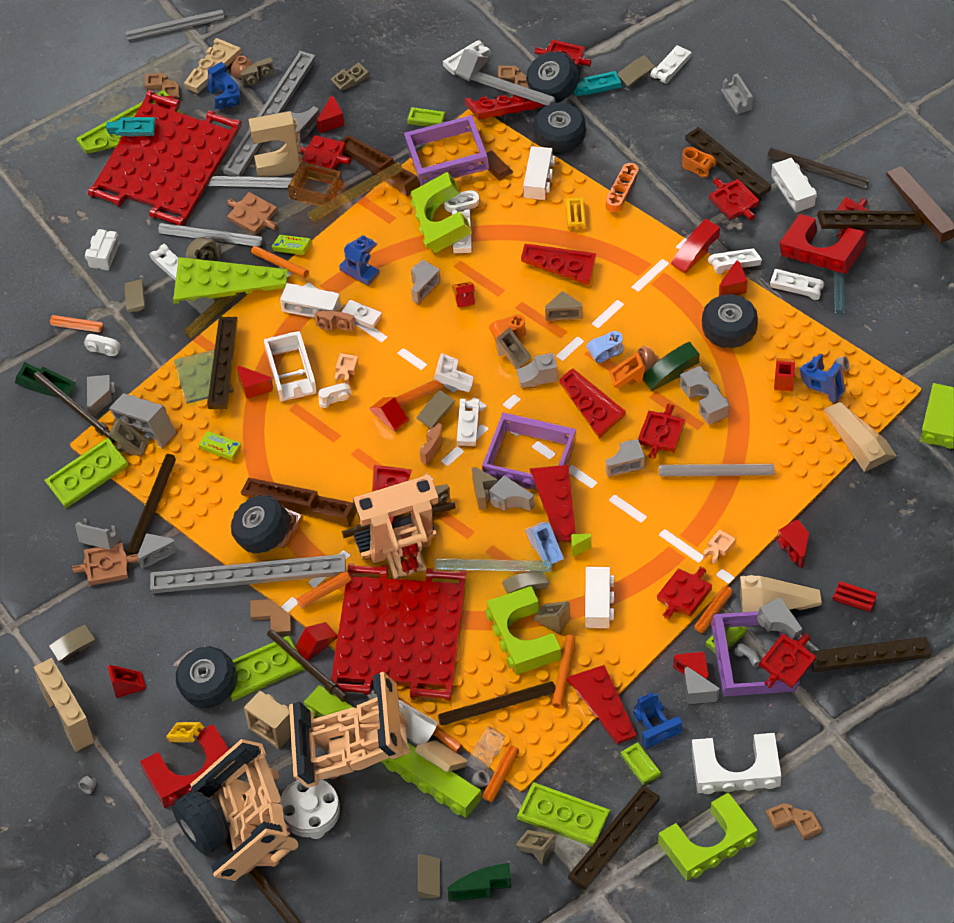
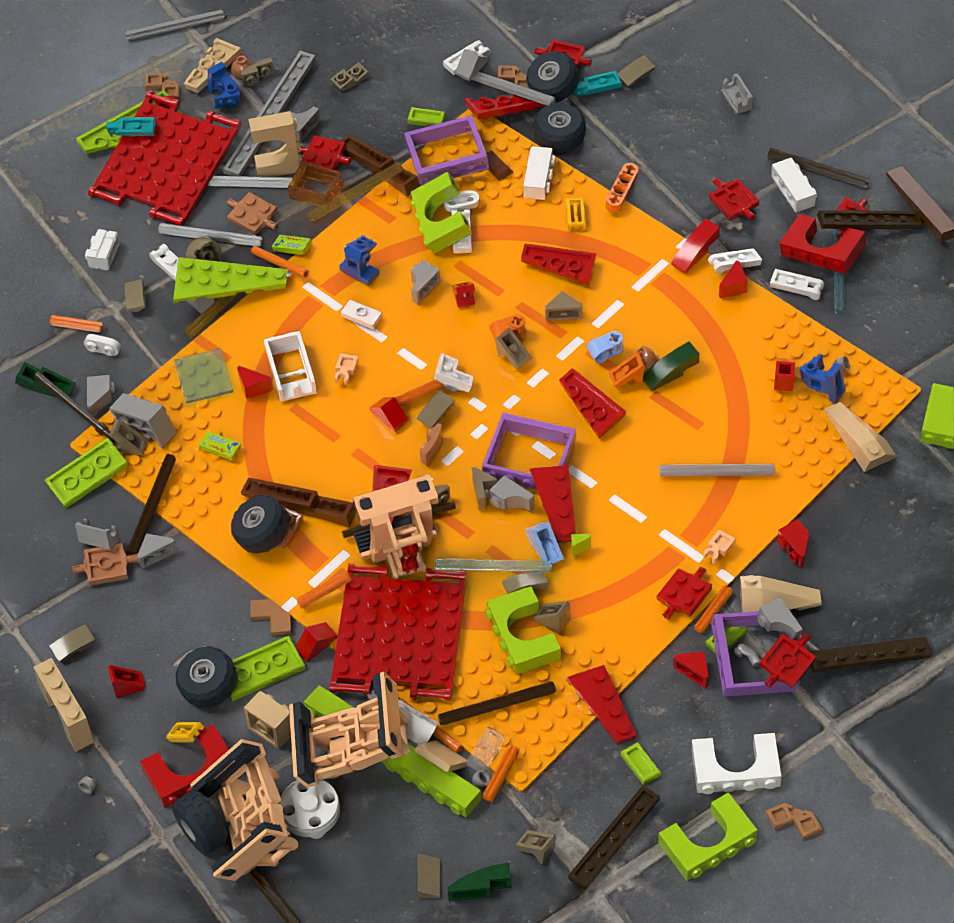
(222, 363): dark brown plate -> none
(247, 573): light grey plate -> none
(308, 301): white brick -> none
(330, 117): red slope -> none
(330, 686): dark brown bar -> none
(331, 319): nougat slope -> none
(333, 394): white plate -> none
(468, 423): white plate -> none
(539, 371): light grey arch -> none
(563, 671): orange piece -> none
(563, 814): lime tile -> none
(598, 597): white brick -> none
(628, 459): light grey arch -> none
(650, 707): blue tile -> none
(661, 431): red plate -> none
(671, 64): white plate -> none
(697, 161): orange piece -> none
(698, 383): light grey arch -> none
(698, 688): light grey slope -> none
(728, 162): dark brown plate -> none
(729, 321): black wheel -> none
(856, 593): red tile -> none

